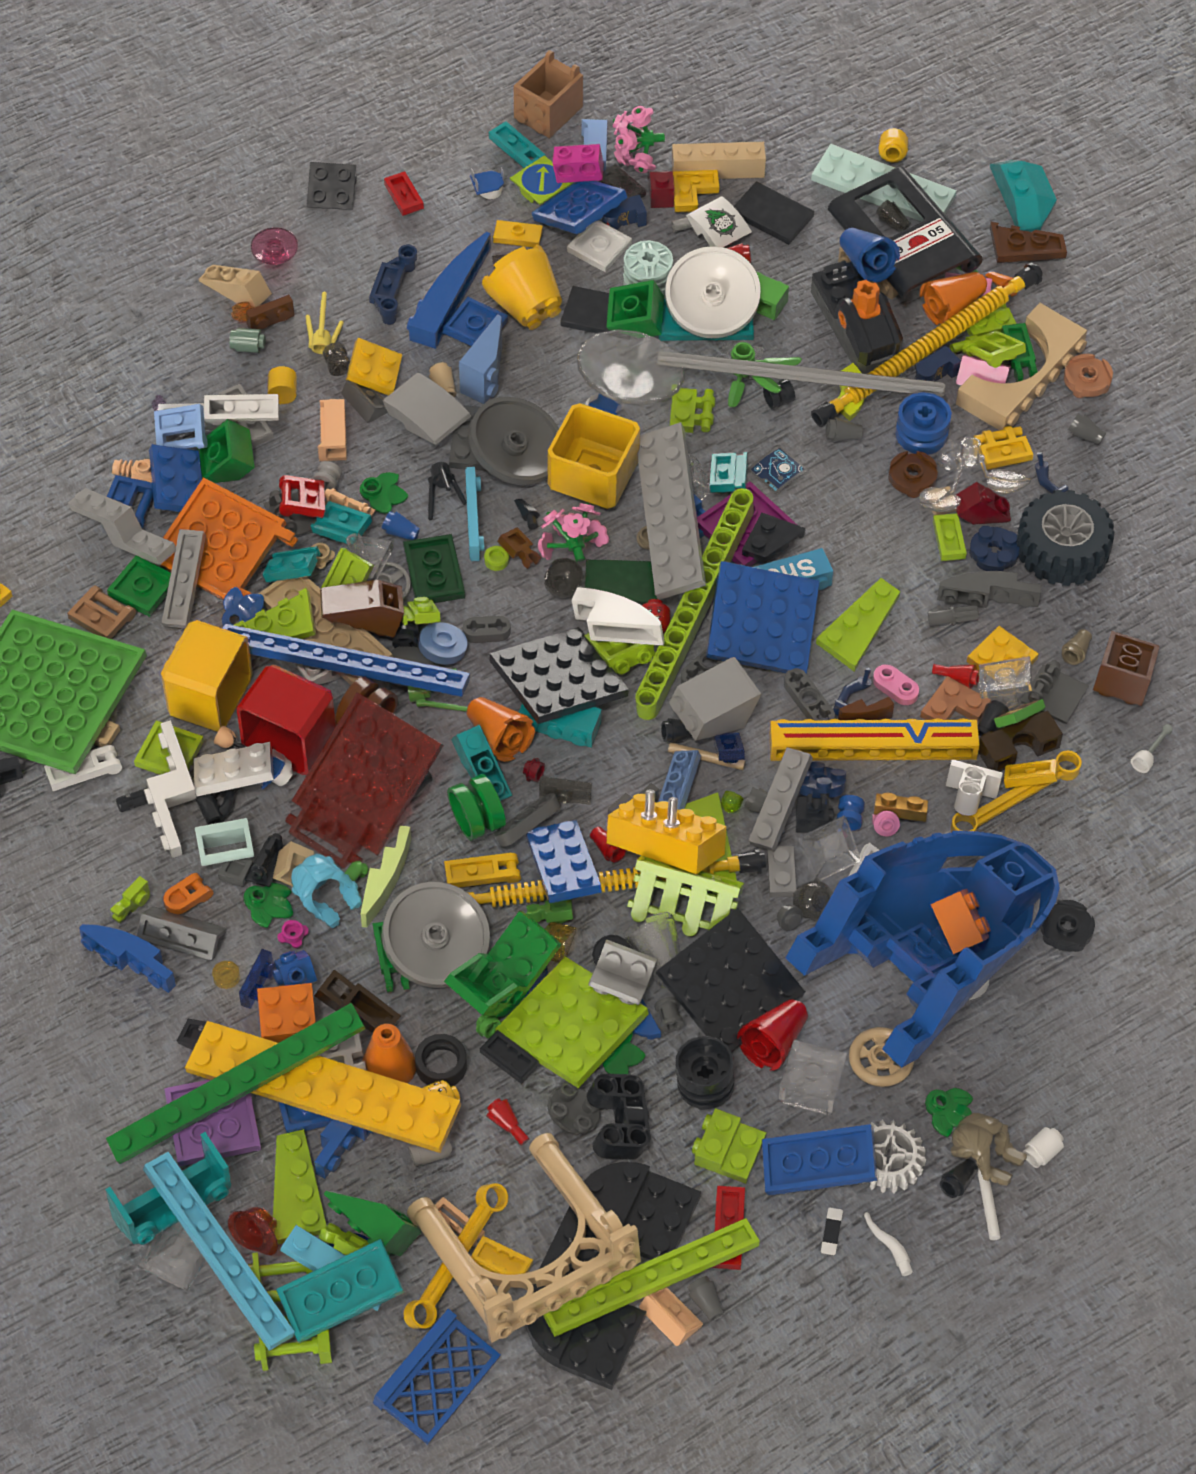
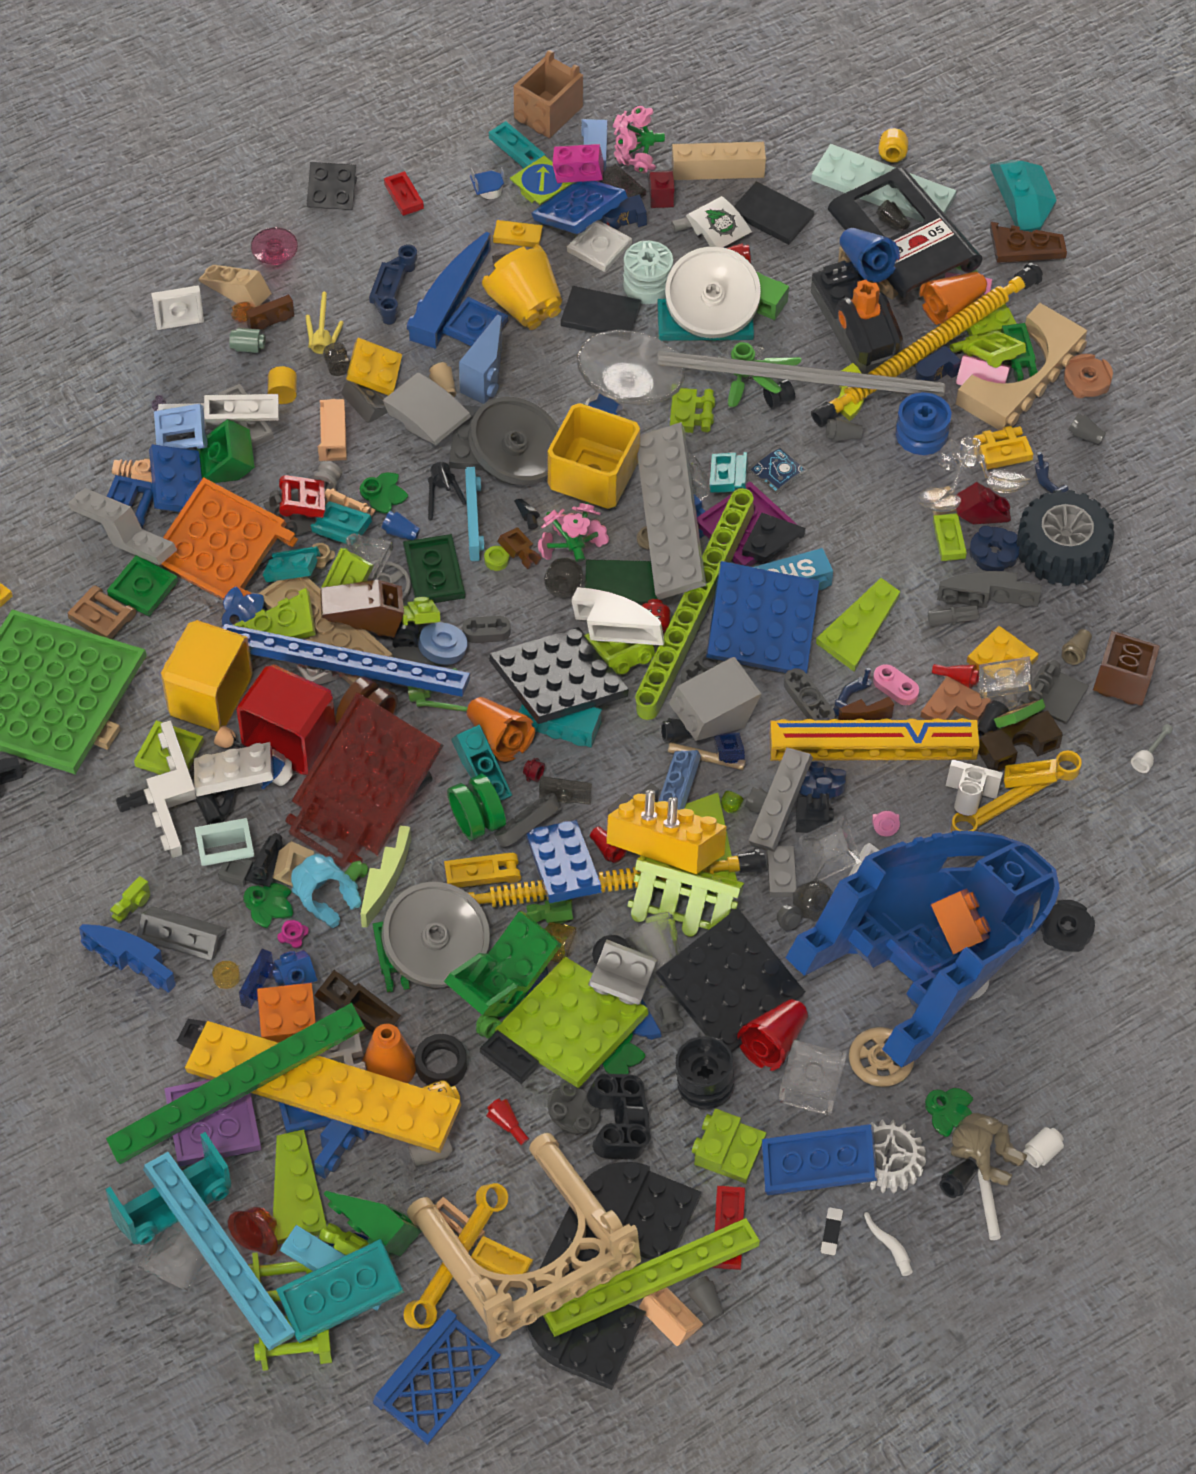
(89, 768): white plate -> none
(177, 307): none -> white tile
(179, 900): orange plate -> none
(183, 578): light grey plate -> none
(636, 308): green slope -> none
(689, 184): yellow plate -> none
(851, 807): blue wheel -> none
(906, 808): pearl gold plate -> none
(910, 484): reddish brown plate -> none
(1000, 280): orange bar -> none

